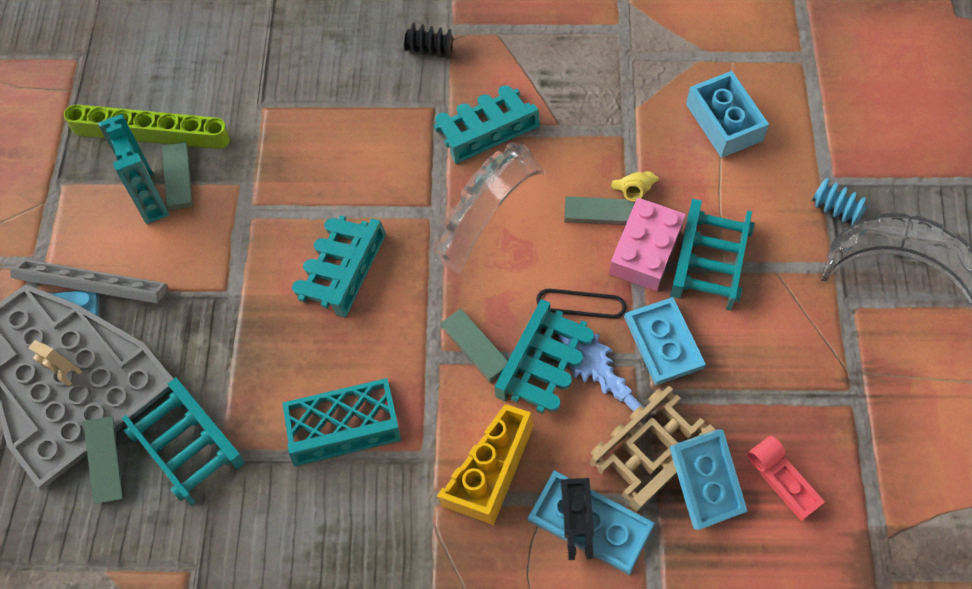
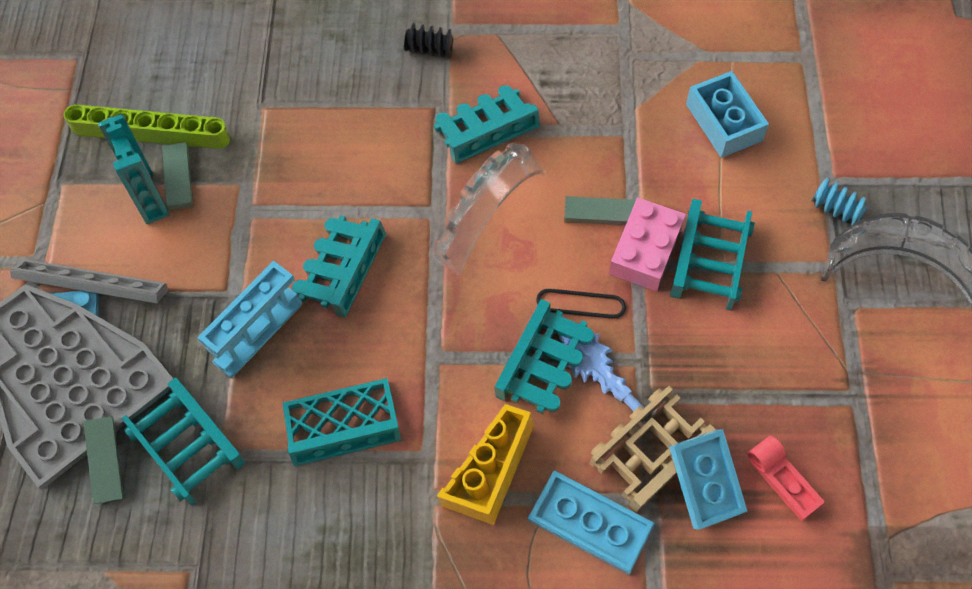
(53, 361): tan plate -> none
(251, 319): none -> medium azure fence
(474, 344): sand green tile -> none
(577, 514): black hinge -> none
(635, 184): light yellow animal -> none
(664, 341): medium azure plate -> none

